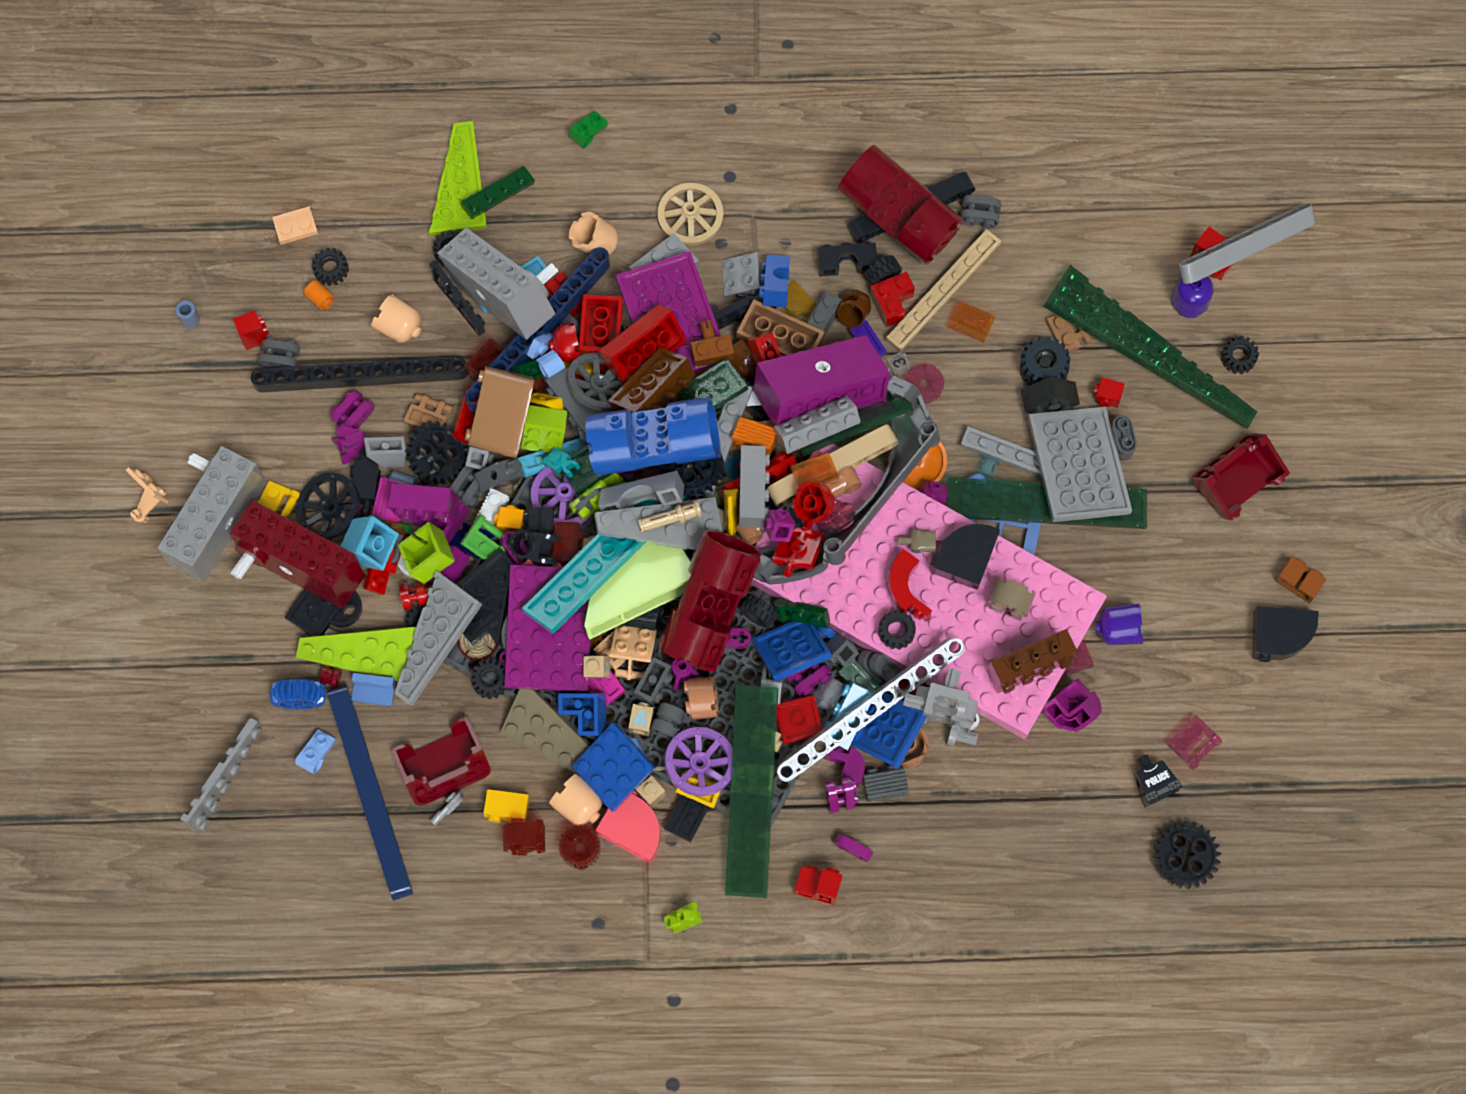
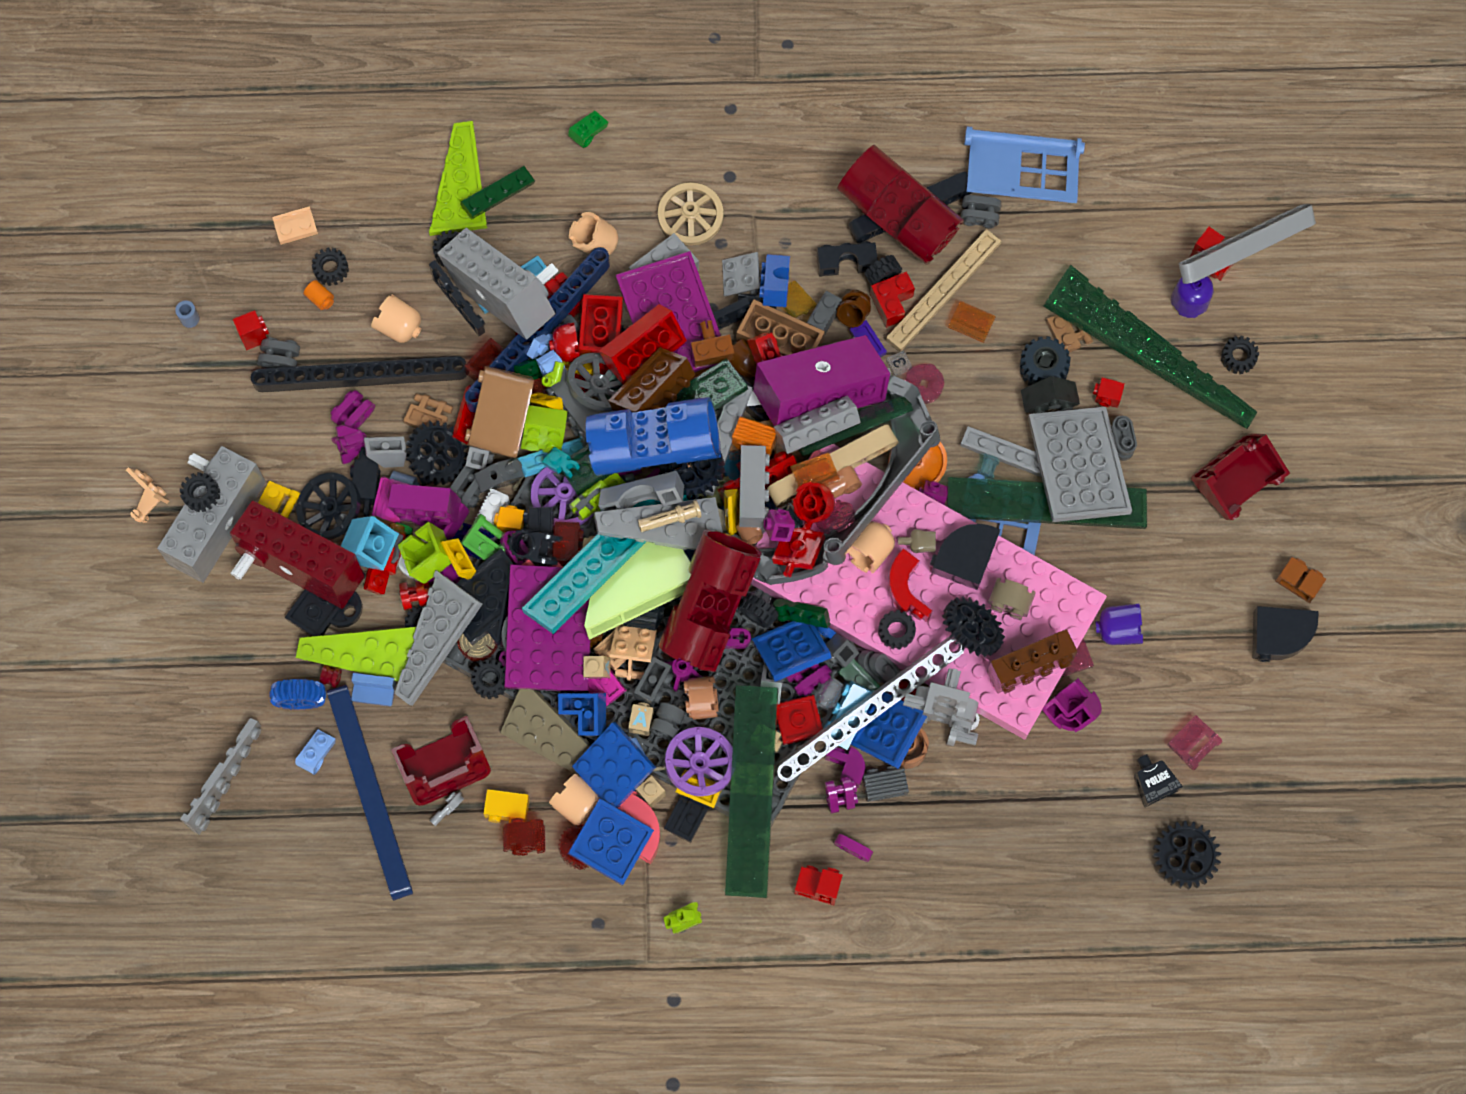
(190, 486): none -> black tyre
(459, 558): none -> yellow slope
(554, 376): none -> lime arm
(610, 841): none -> blue plate
(872, 547): none -> light nougat cylinder
(973, 626): none -> black gear
(997, 164): none -> medium blue door

